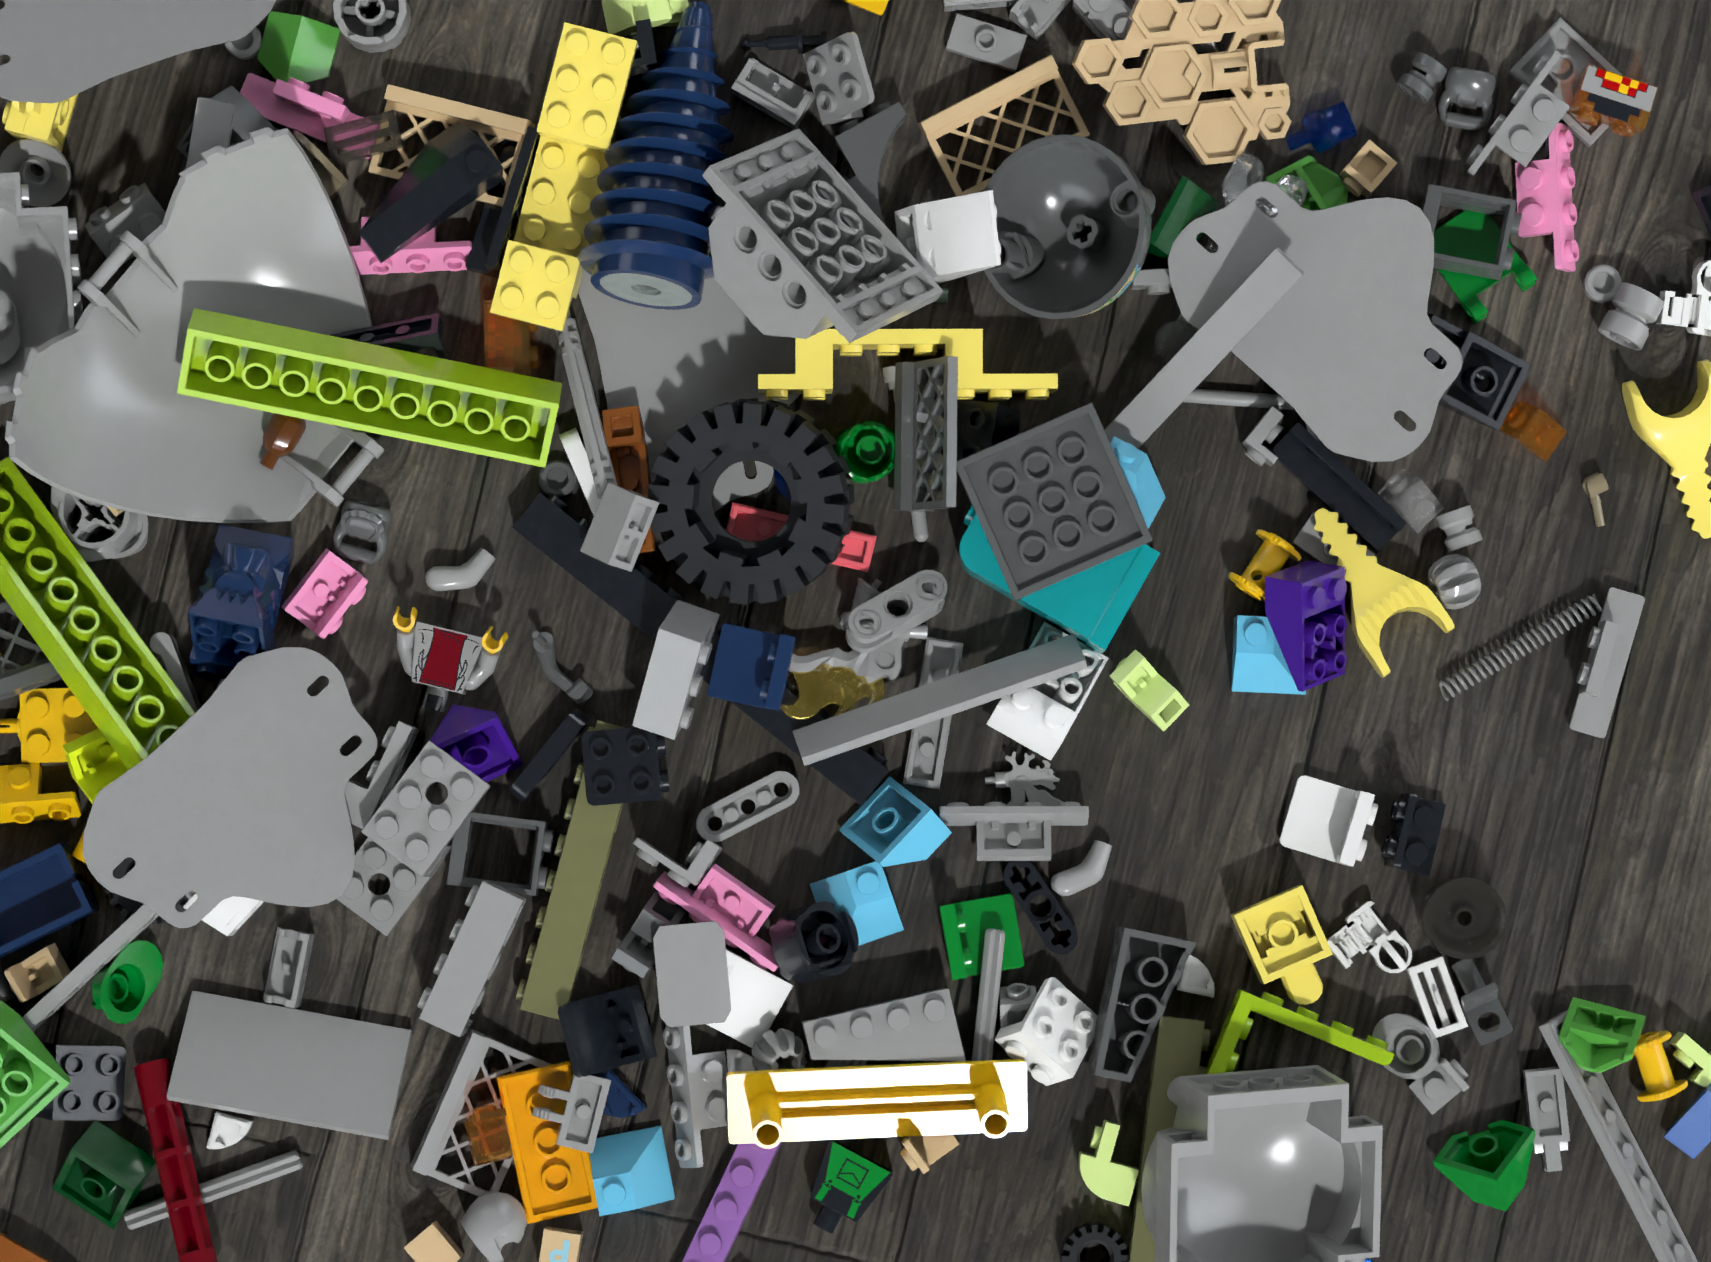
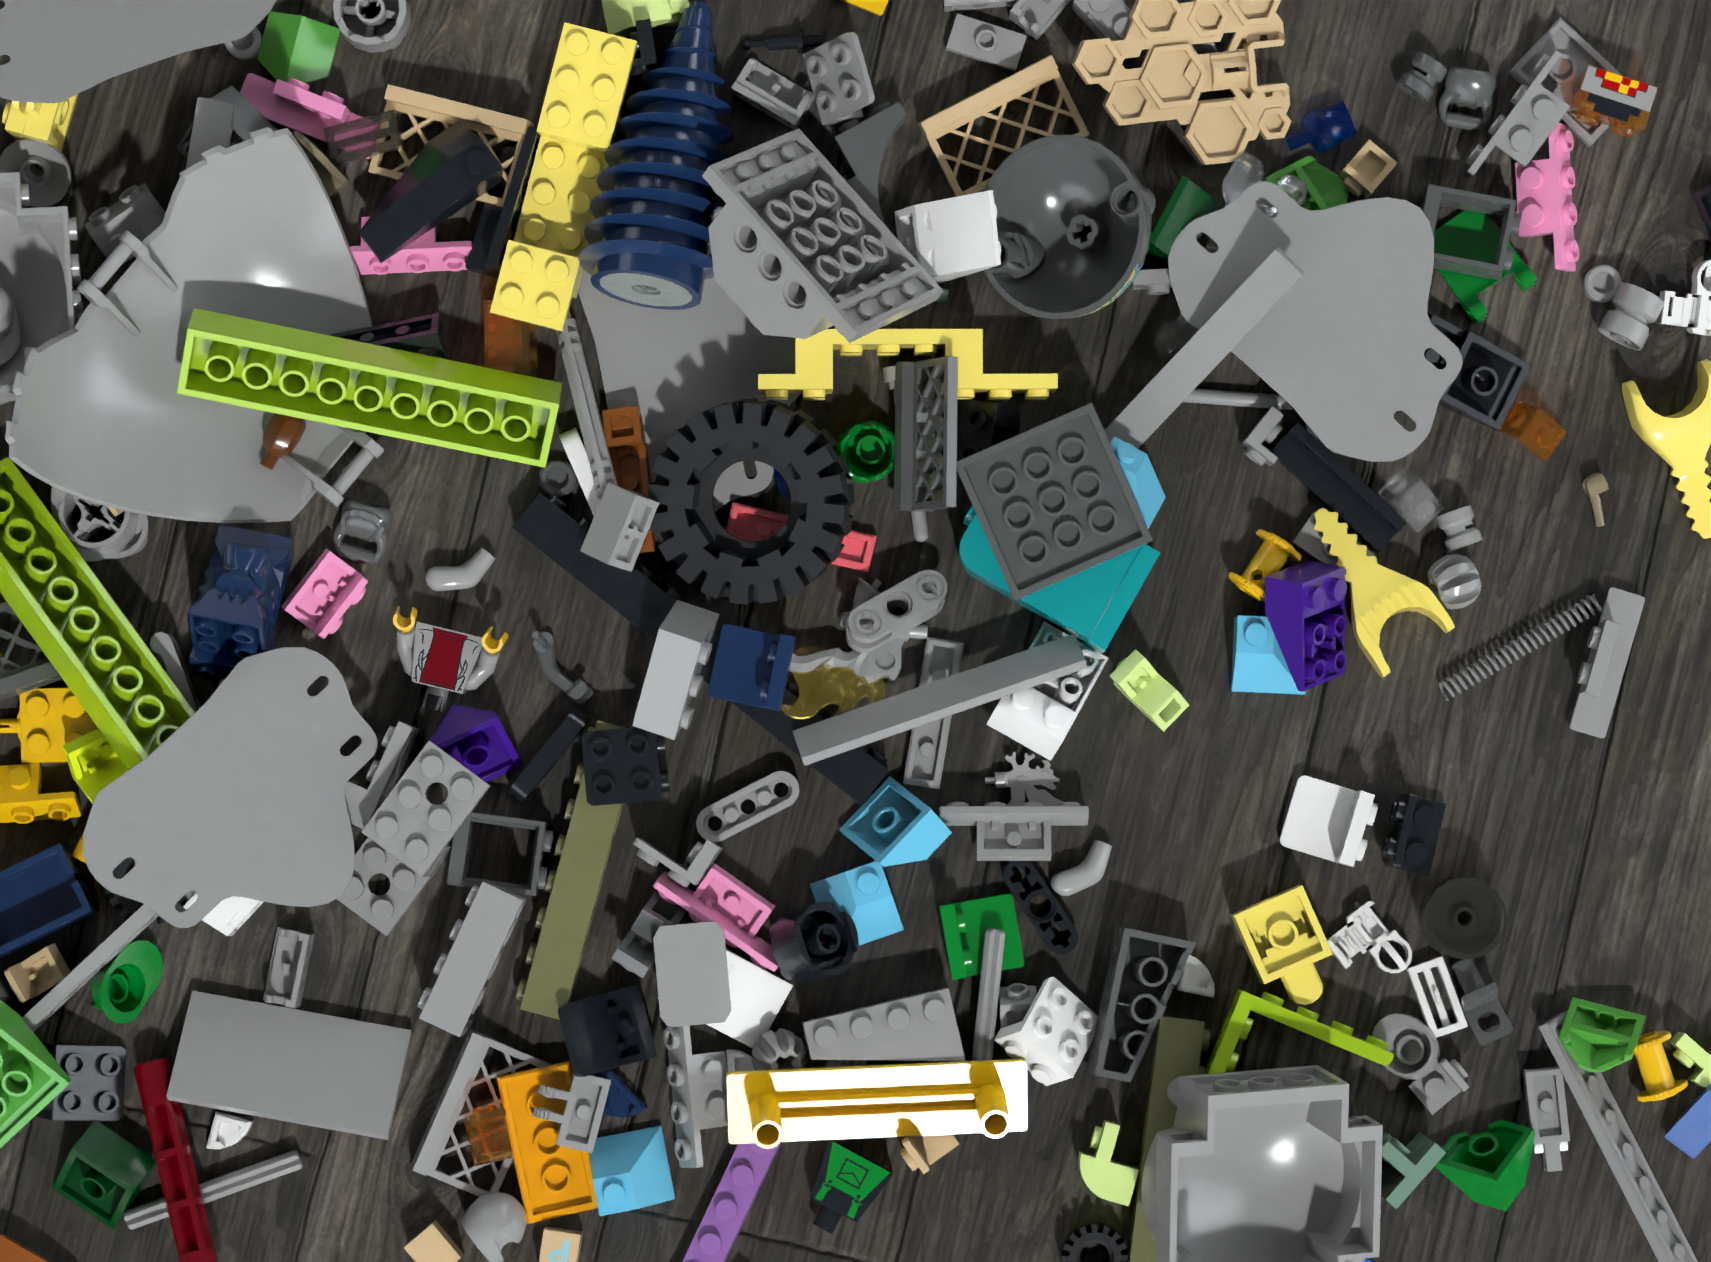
(1406, 1166): none -> sand green bracket

